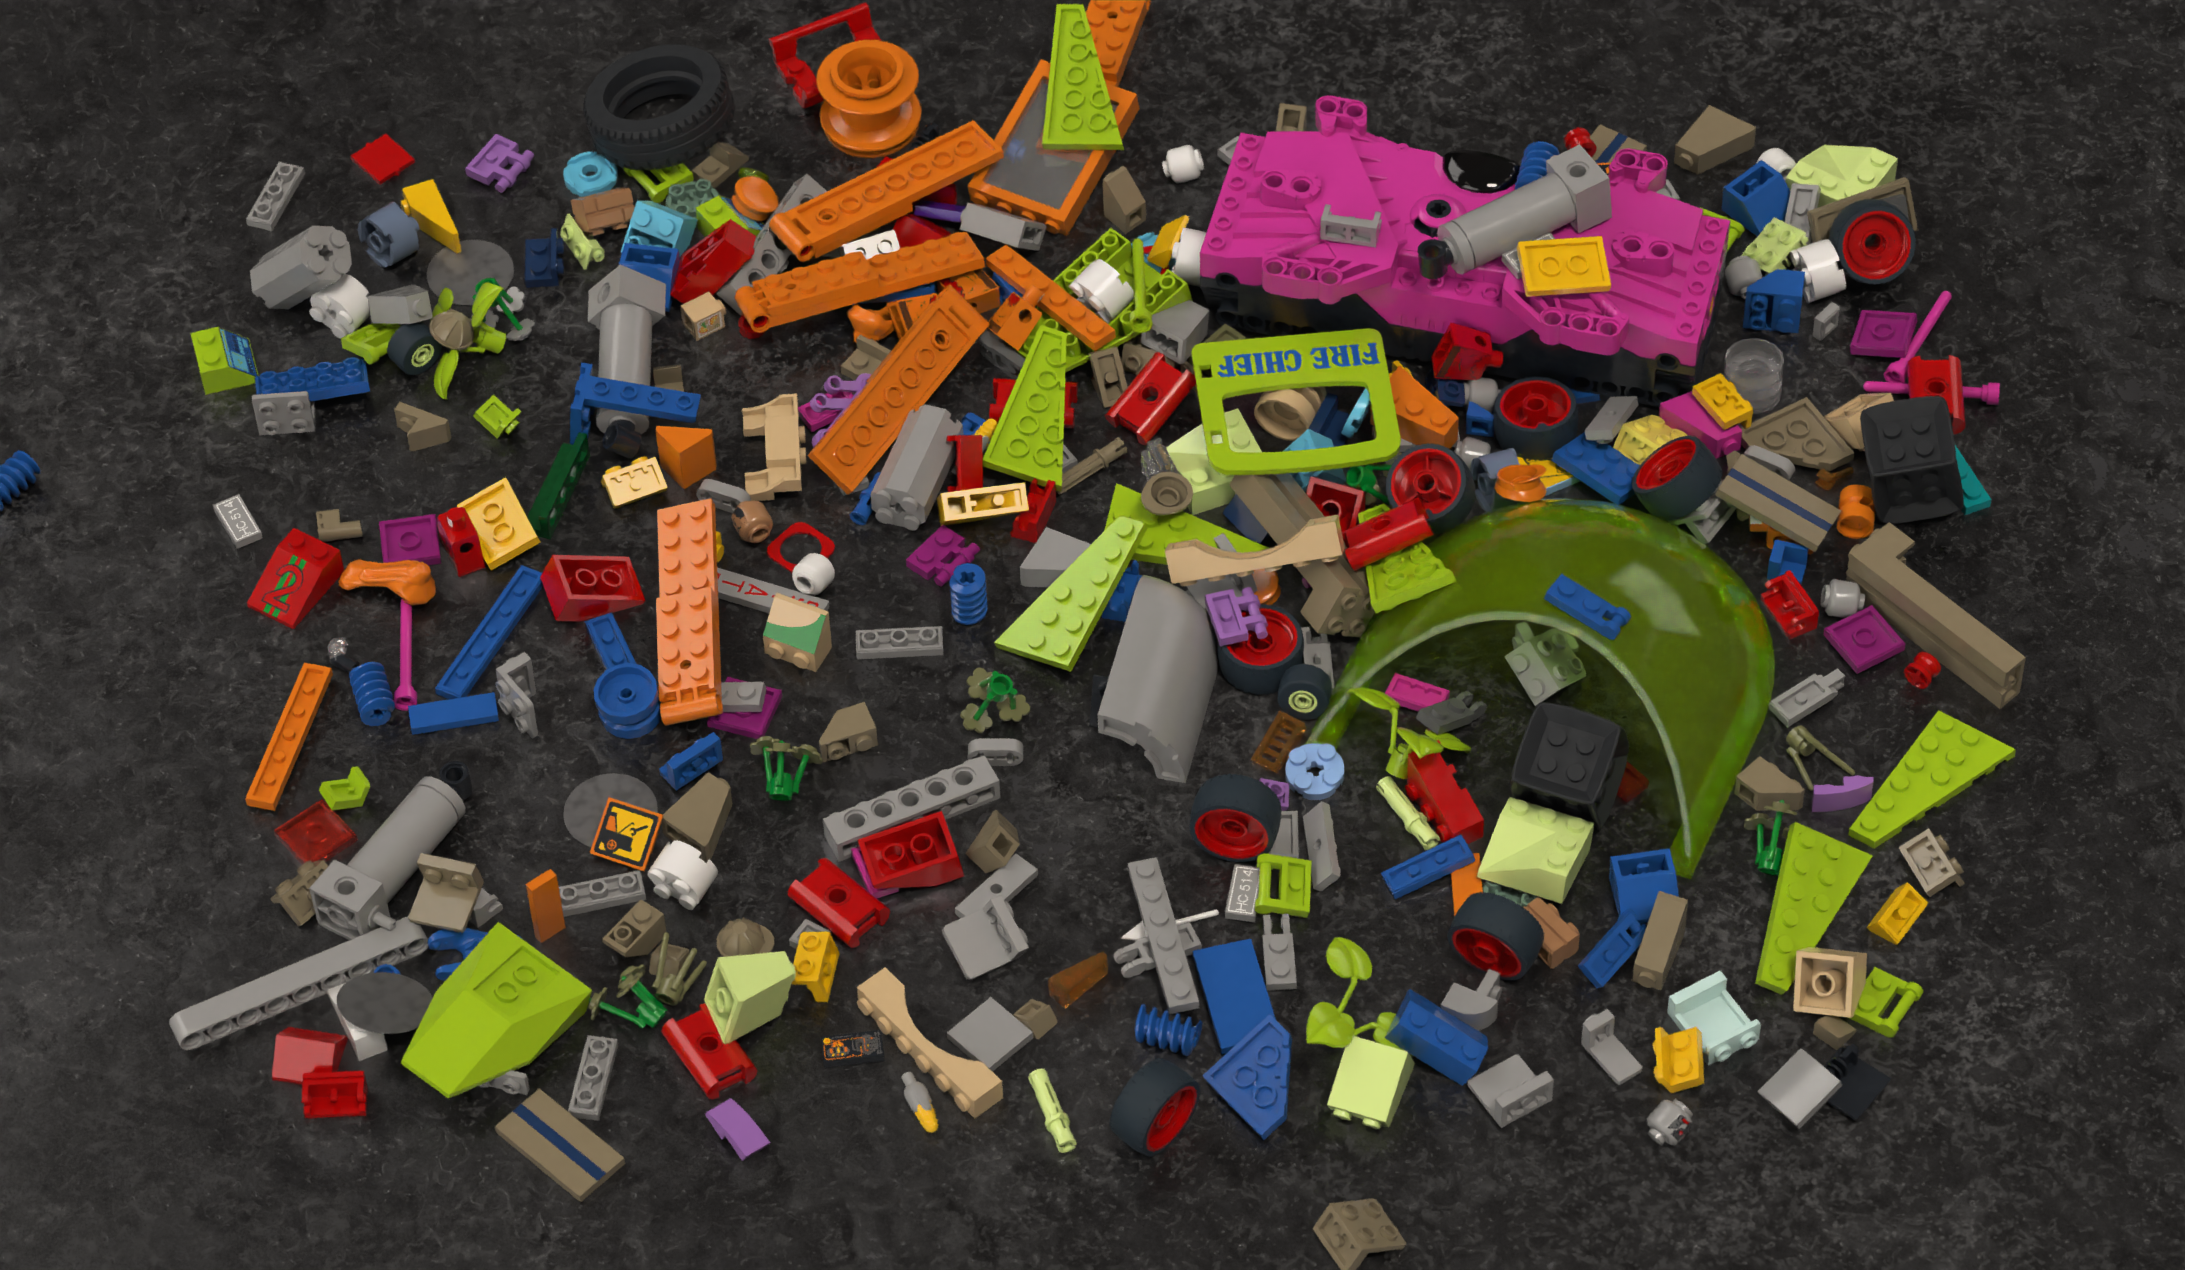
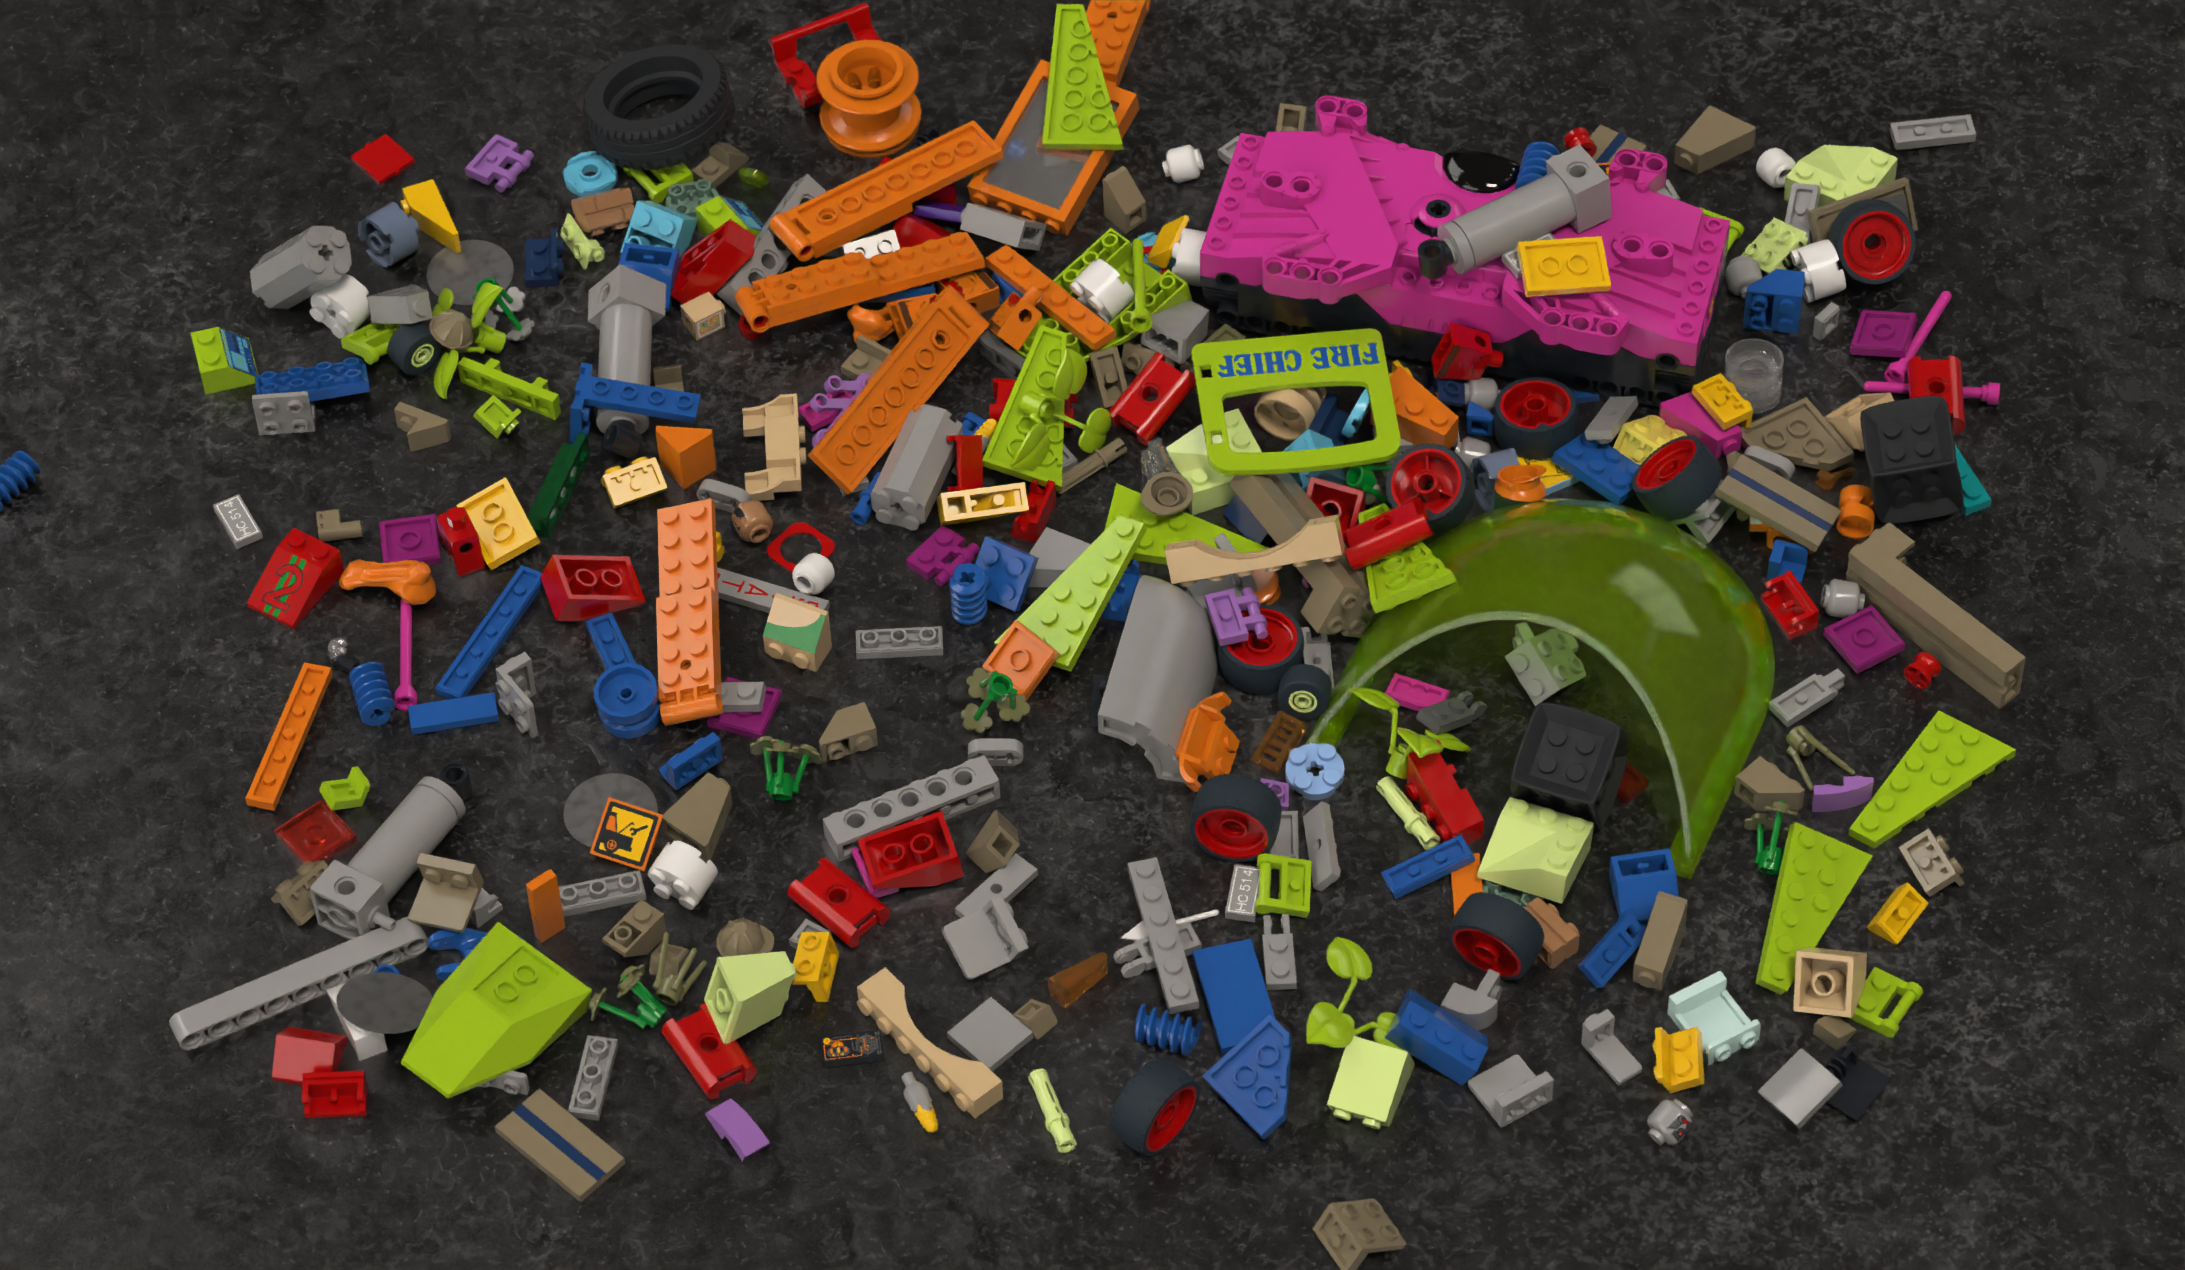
(275, 196): light grey tile -> none
(517, 391): none -> lime hinge
(754, 198): orange piece -> none
(1006, 572): none -> blue plate
(1022, 658): none -> orange tile
(1067, 380): none -> lime plant
(1206, 742): none -> orange plate
(1350, 229): light grey hinge -> none
(1587, 607): blue plate -> none
(1756, 197): blue slope -> none
(1932, 132): none -> light grey plate

